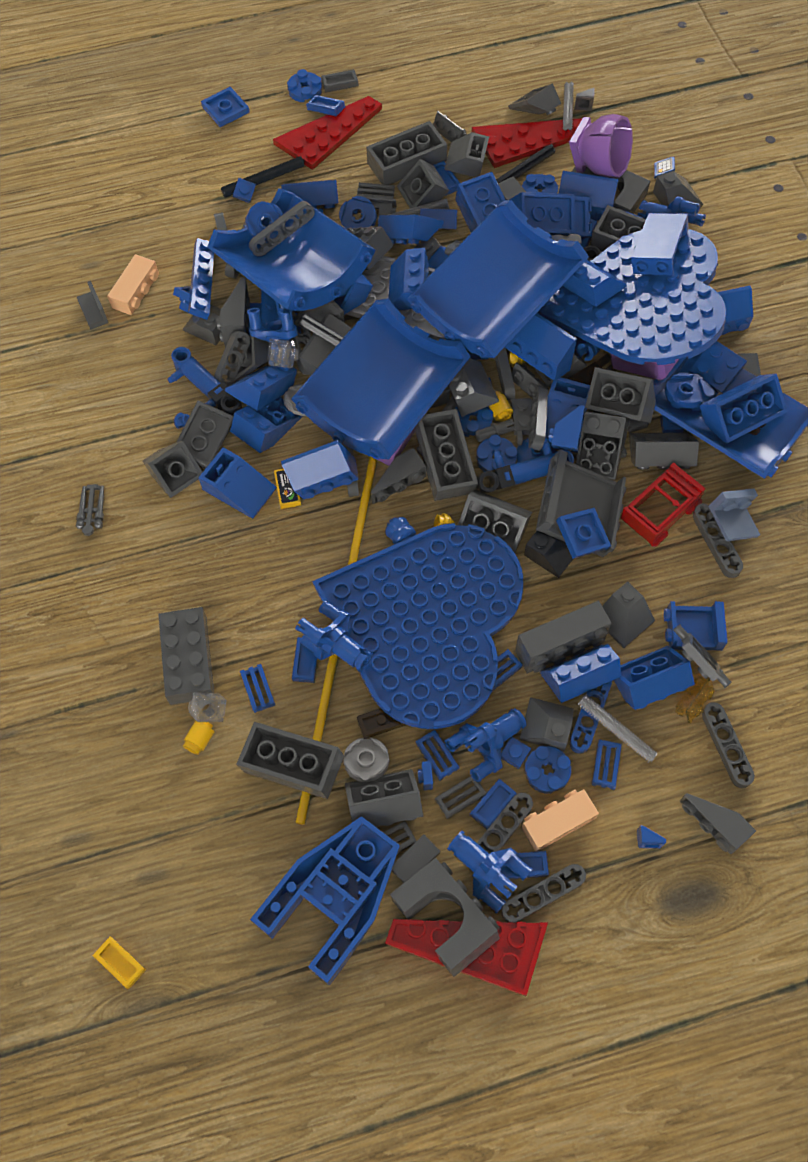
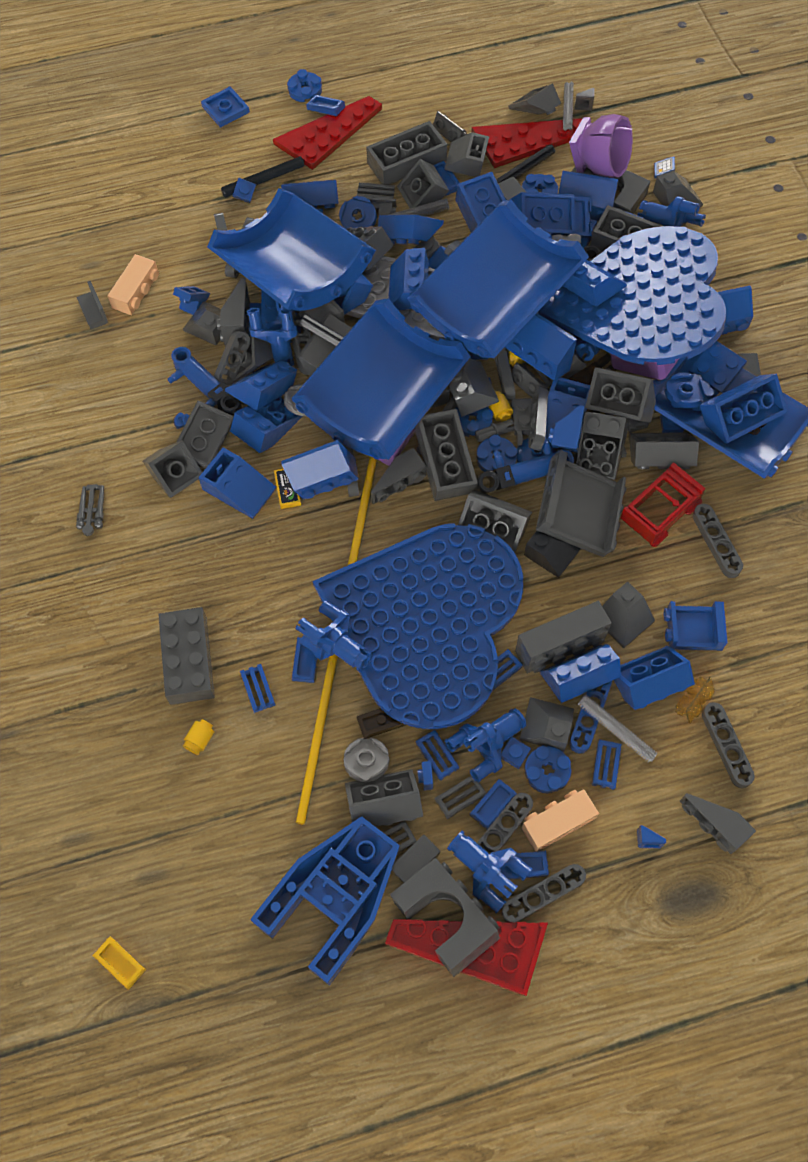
(201, 280): blue plate -> none
(213, 713): clear brick -> none
(259, 210): blue plate -> none
(279, 225): dark grey beam -> none
(282, 353): clear brick -> none
(290, 760): dark grey brick -> none
(339, 81): dark grey tile -> none
(399, 530): blue piece -> none
(443, 519): yellow plate -> none
(448, 215): blue tile -> none
(583, 533): blue plate -> none
(659, 243): panel -> none
(695, 651): dark grey plate -> none
(732, 514): sand blue bracket -> none

